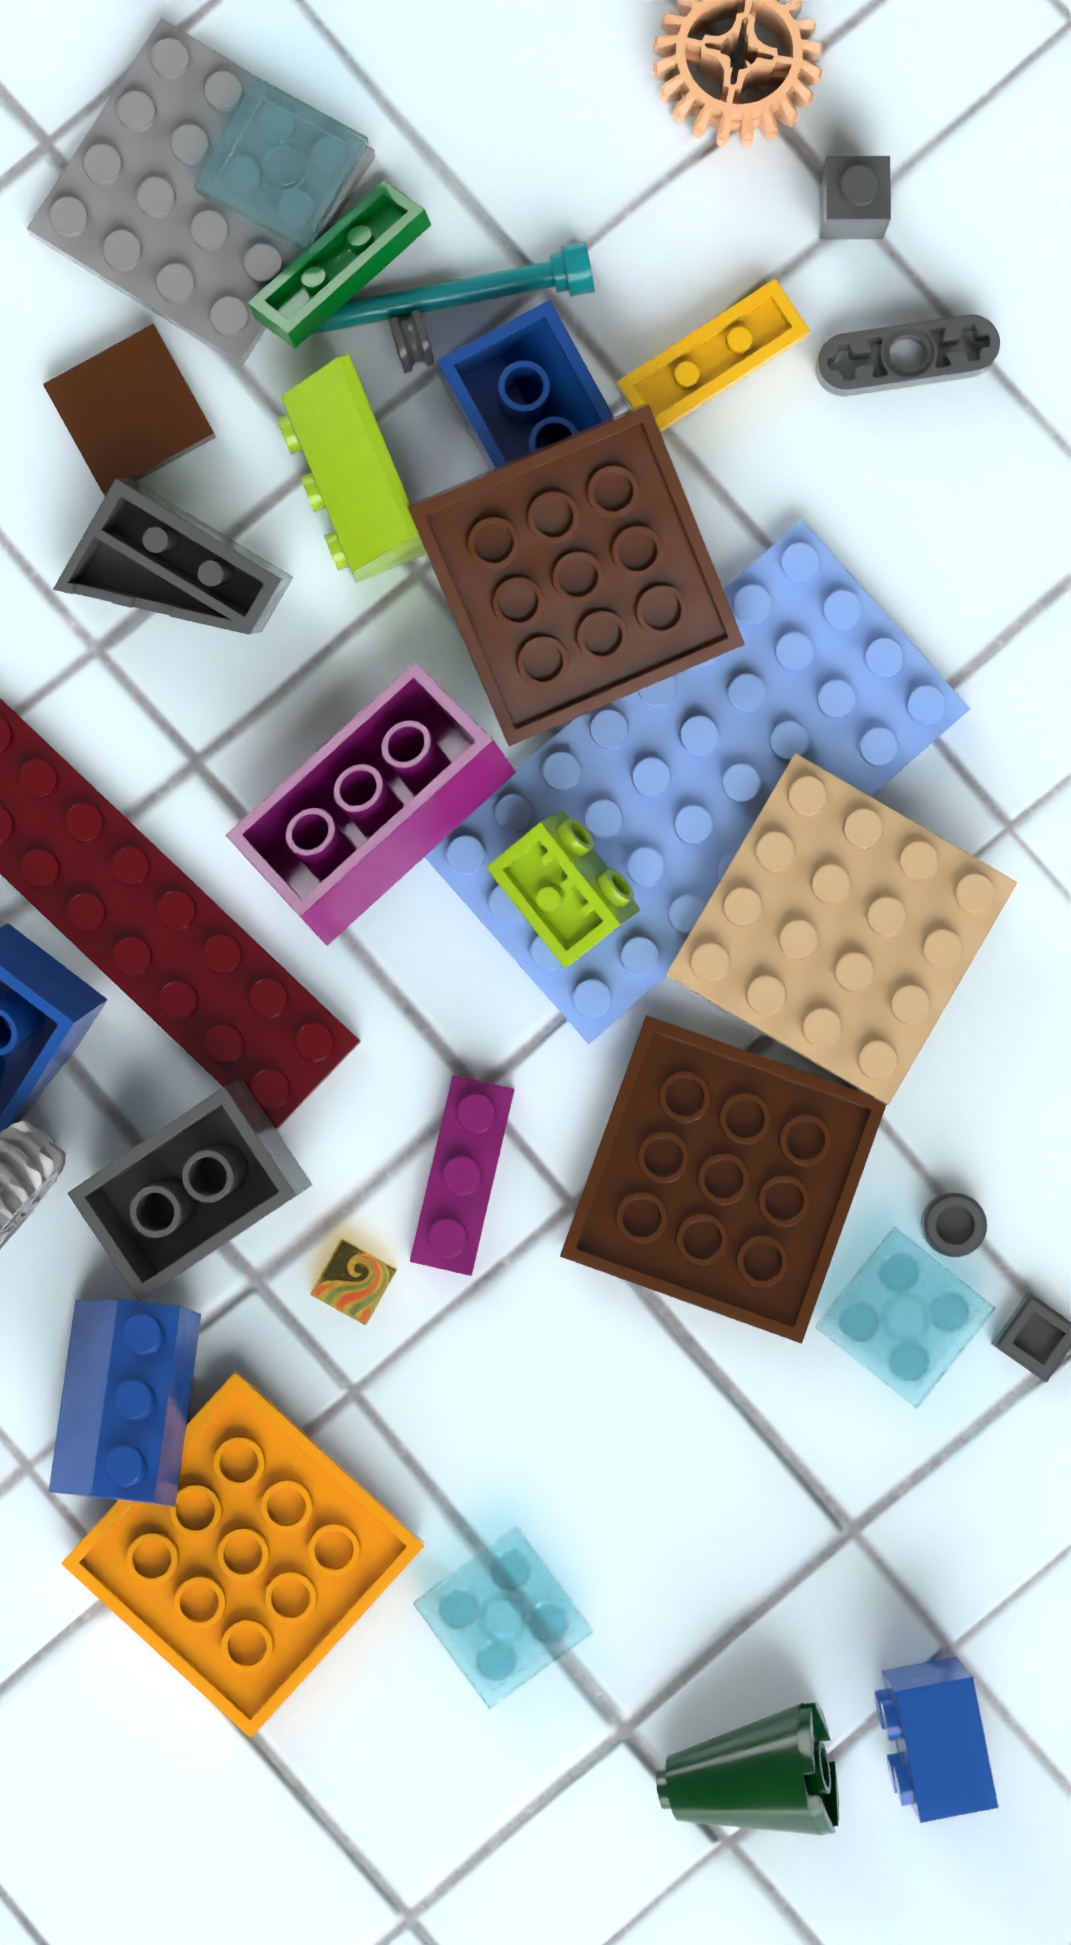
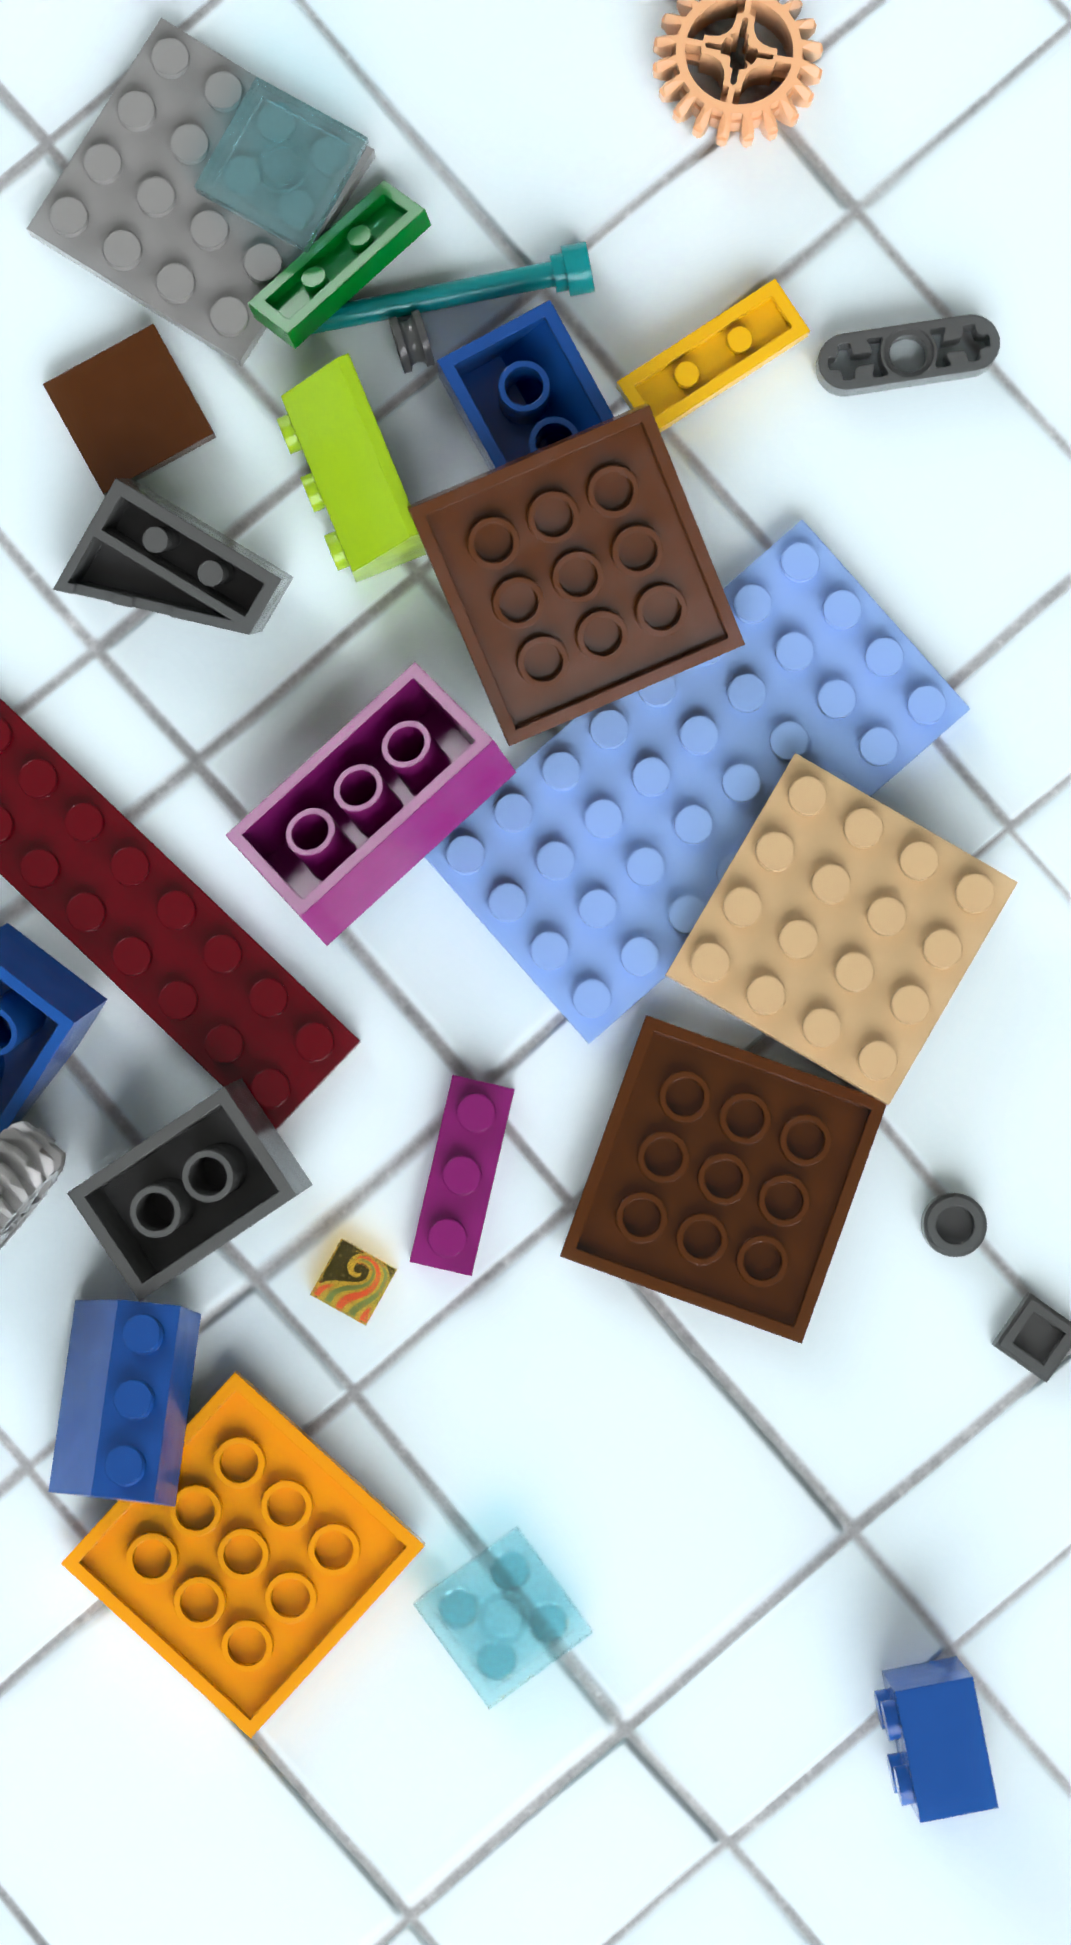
(564, 887): lime bracket -> none
(758, 1776): dark green cone -> none
(855, 197): dark grey brick -> none
(905, 1317): clear light blue plate -> none

